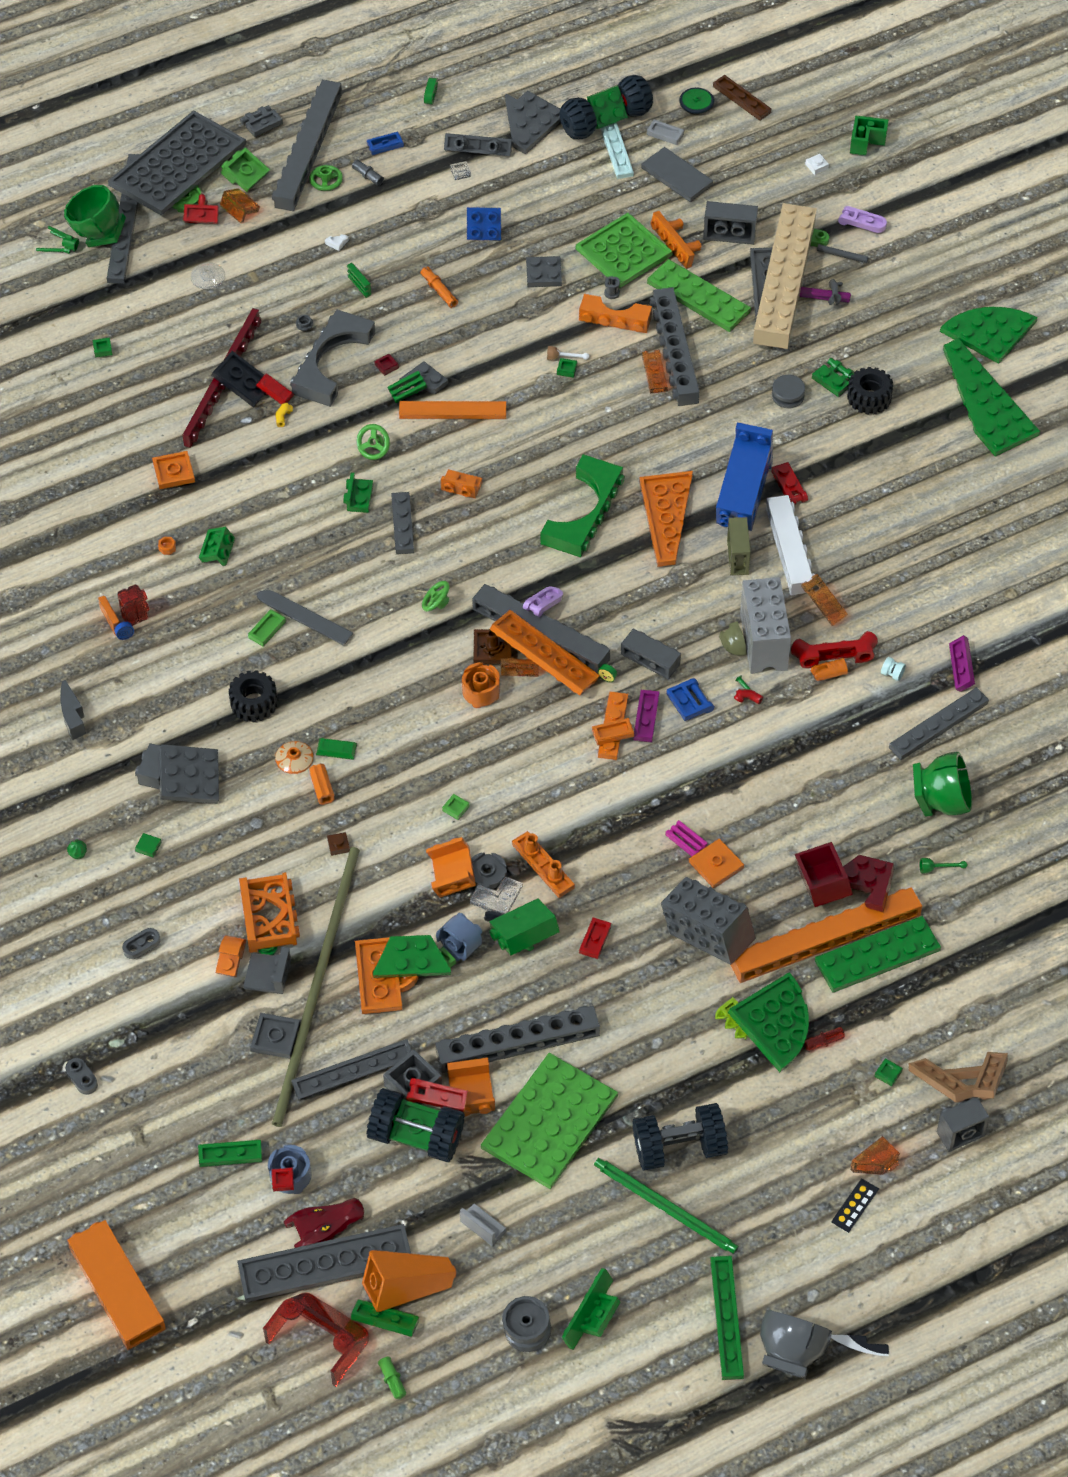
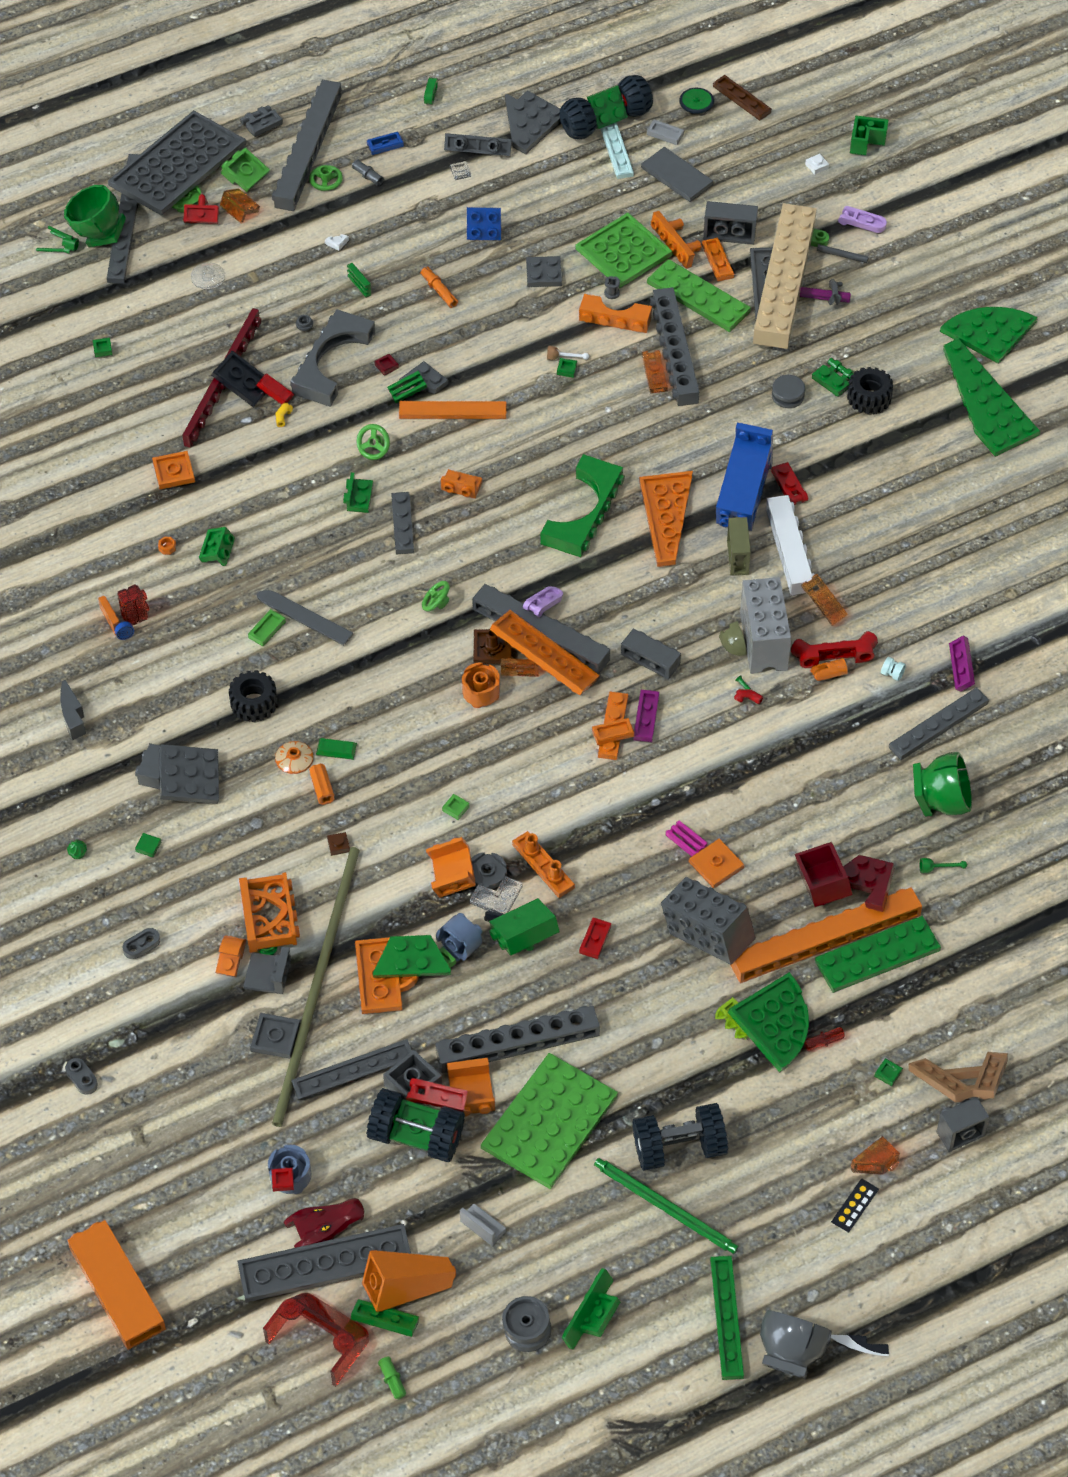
(230, 1153): green plate -> none
(607, 673): tile -> none
(686, 703): blue plate -> none
(717, 259): none -> orange tile

